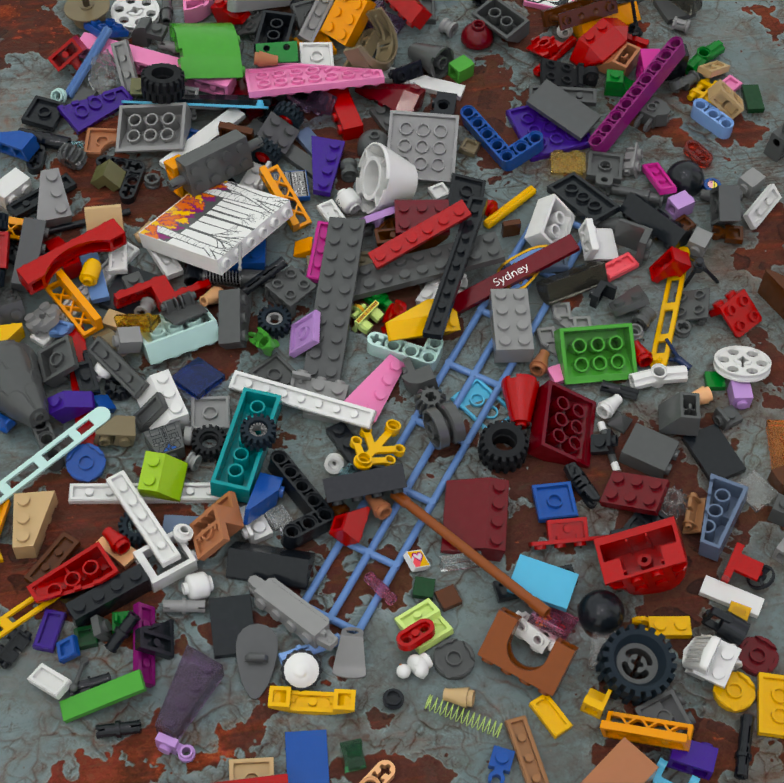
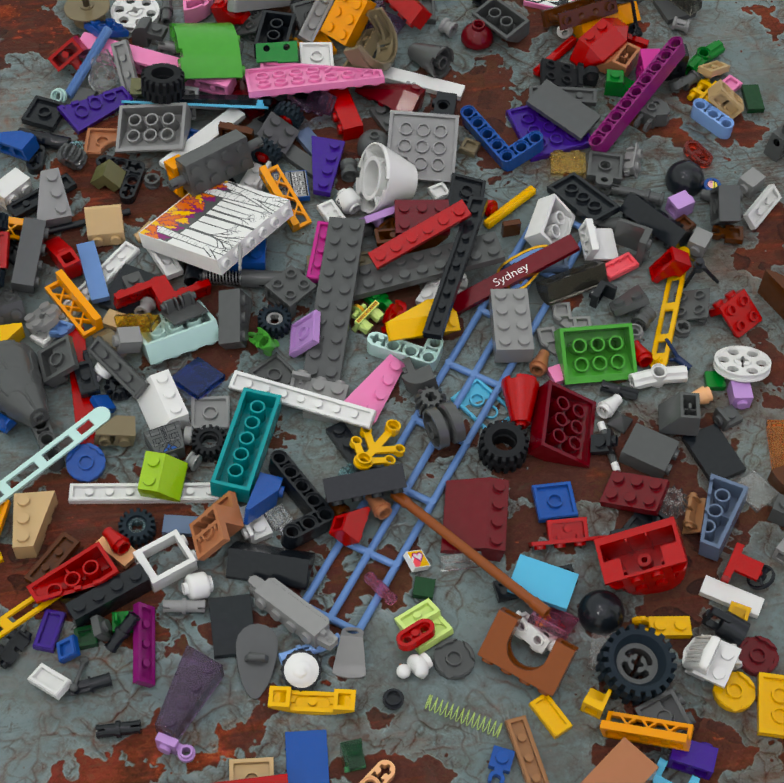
(70, 404): dark purple slope -> none
(90, 272): yellow brick -> none
(102, 696): bright green tile -> none
(103, 238): red arch -> none
(119, 261): white plate -> none
(143, 519): white tile -> none
(150, 411): dark grey tile -> none
(156, 639): black wing -> none
(182, 533): white plate -> none
(210, 297): light nougat cone -> none
(262, 424): black bush -> none
(265, 59): nougat cone -> none
(269, 272): black pin -> none
(303, 247): light orange slope -> none
(334, 463): white tile -> none
(406, 72): black hinge -> none
(448, 598): reddish brown tile -> none
(460, 696): tan cone -> none
(461, 69): bright green brick -> none
(544, 46): red piece -> none
(582, 485): black hinge -> none
(659, 178): dark pink tile -> none
(743, 753): black pin -> none

